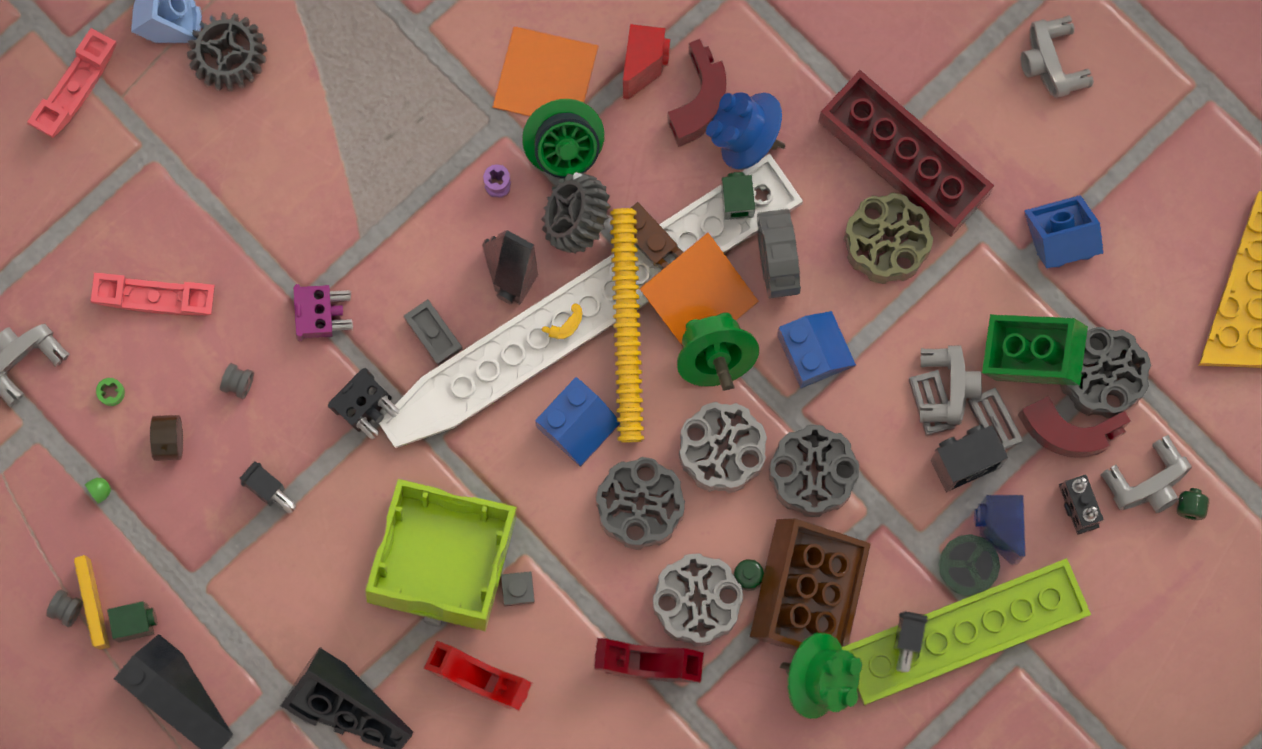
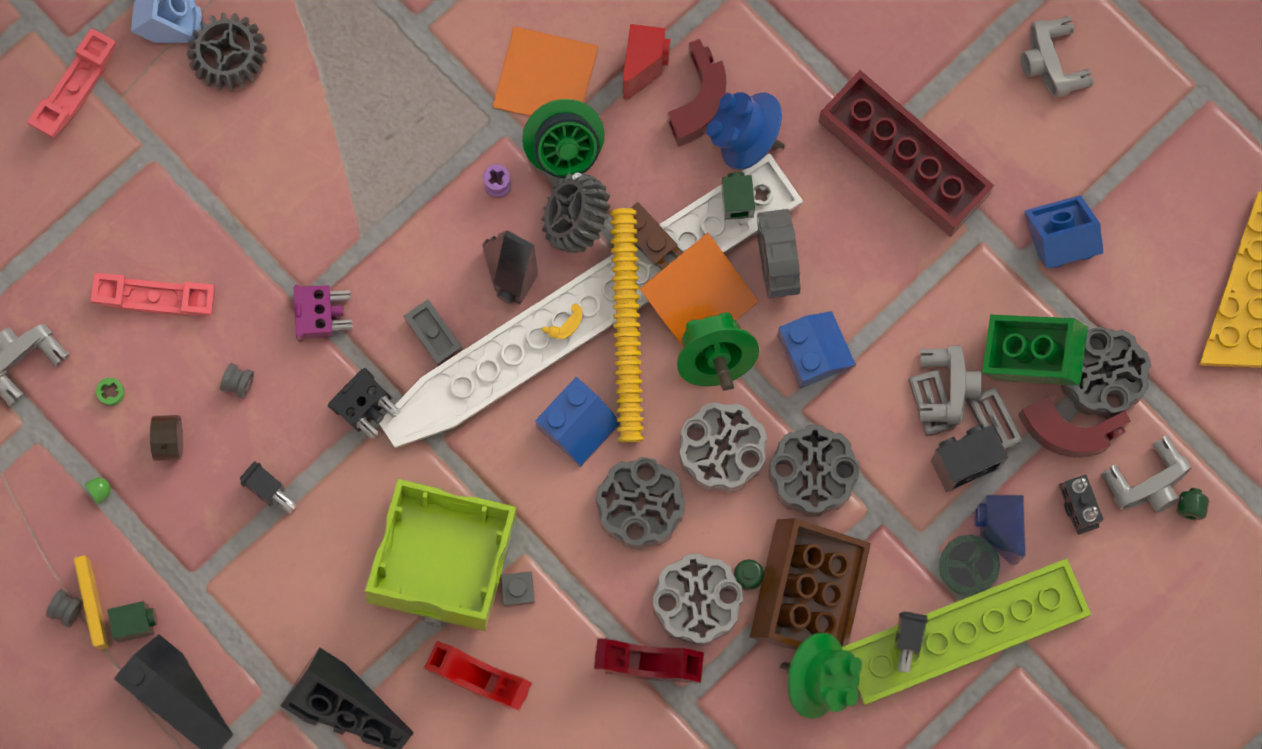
(861, 228): olive connector -> none

